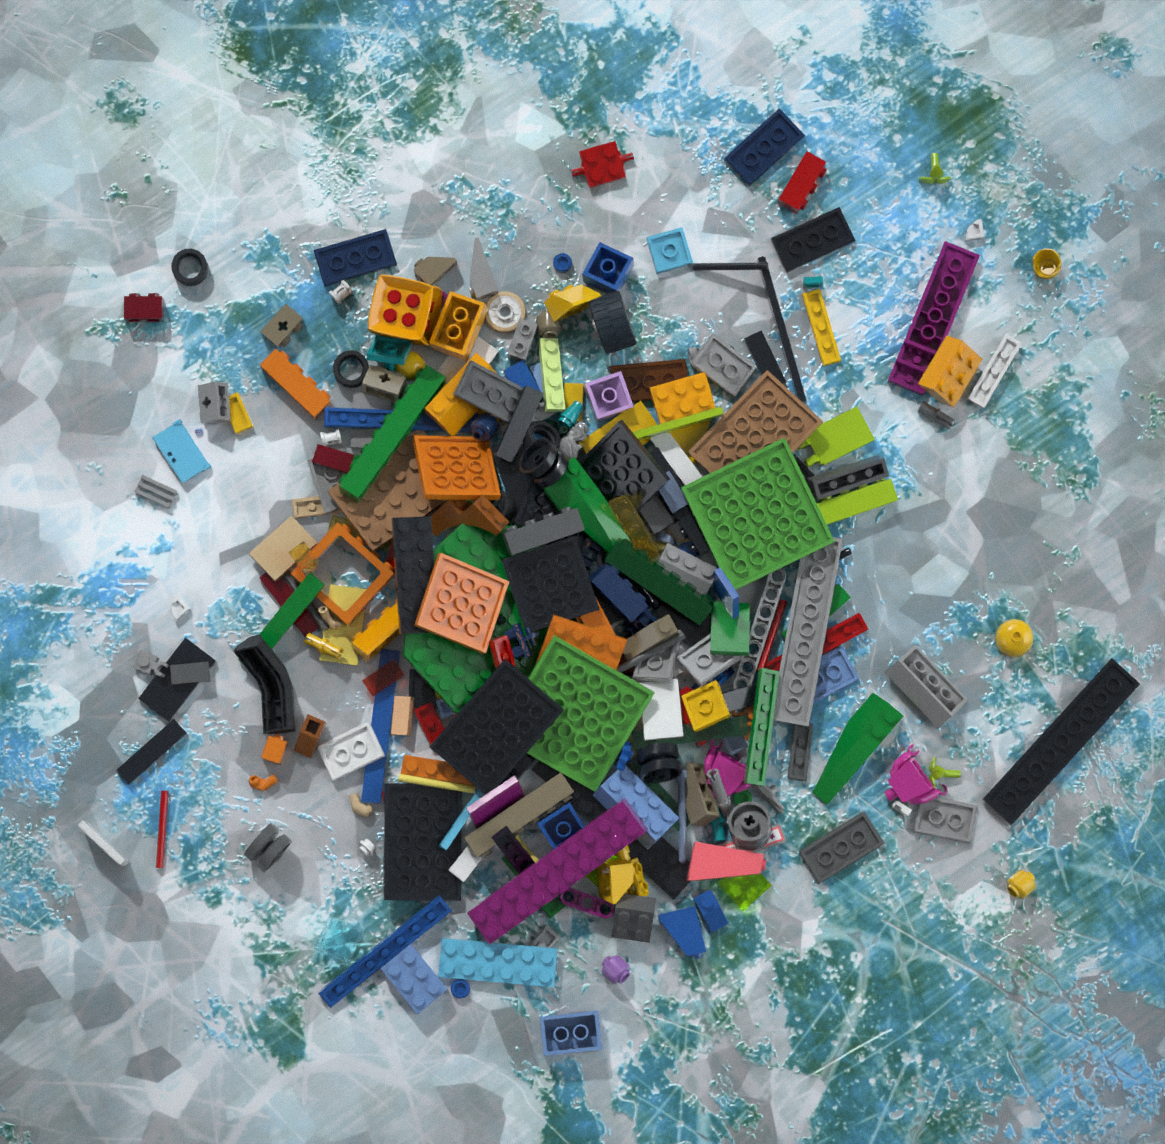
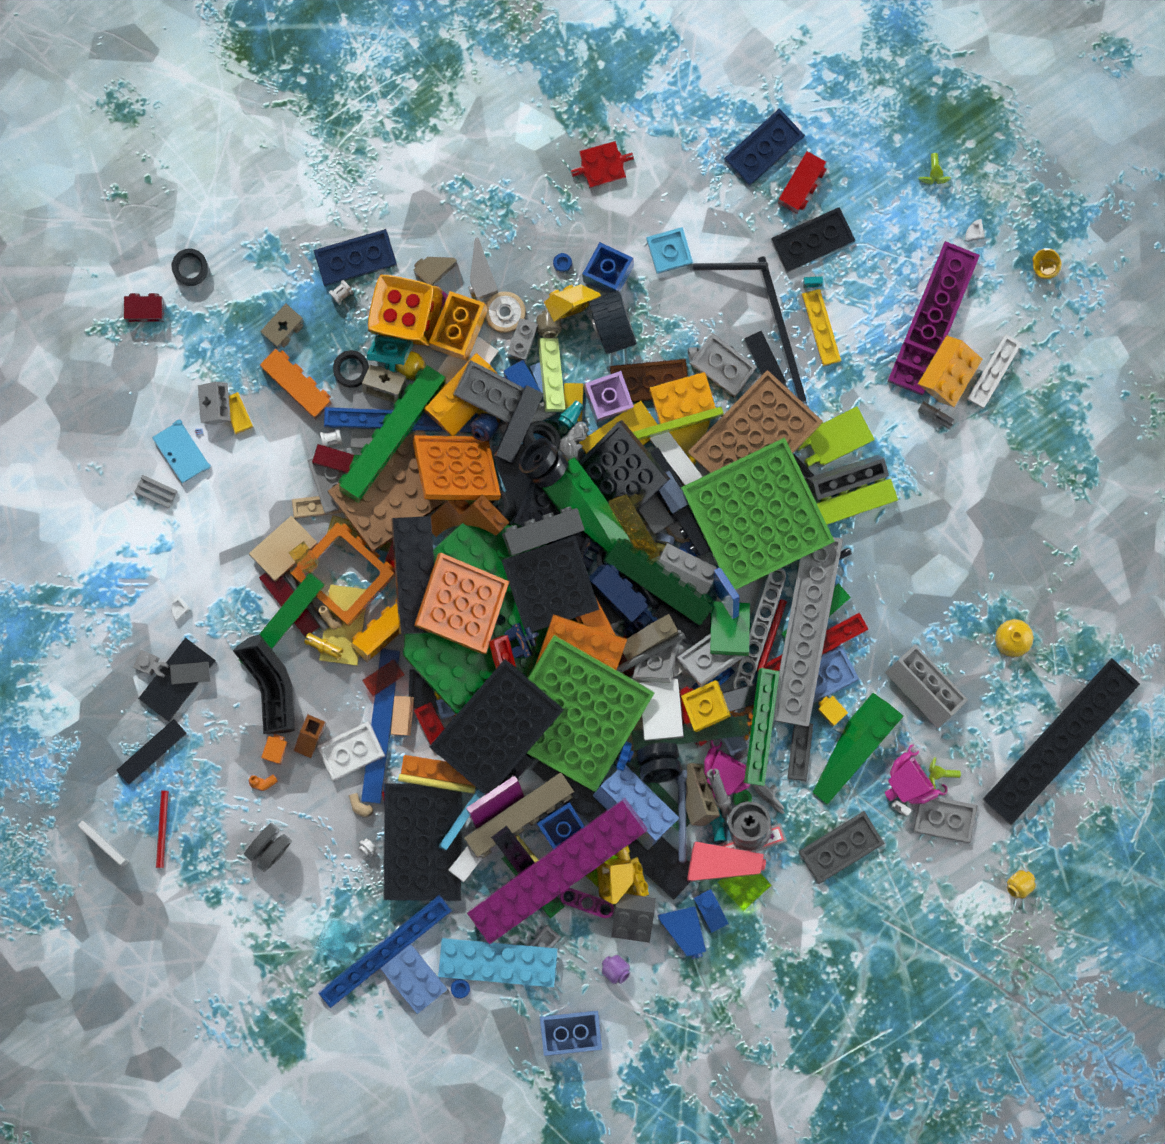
(832, 710): none -> yellow brick

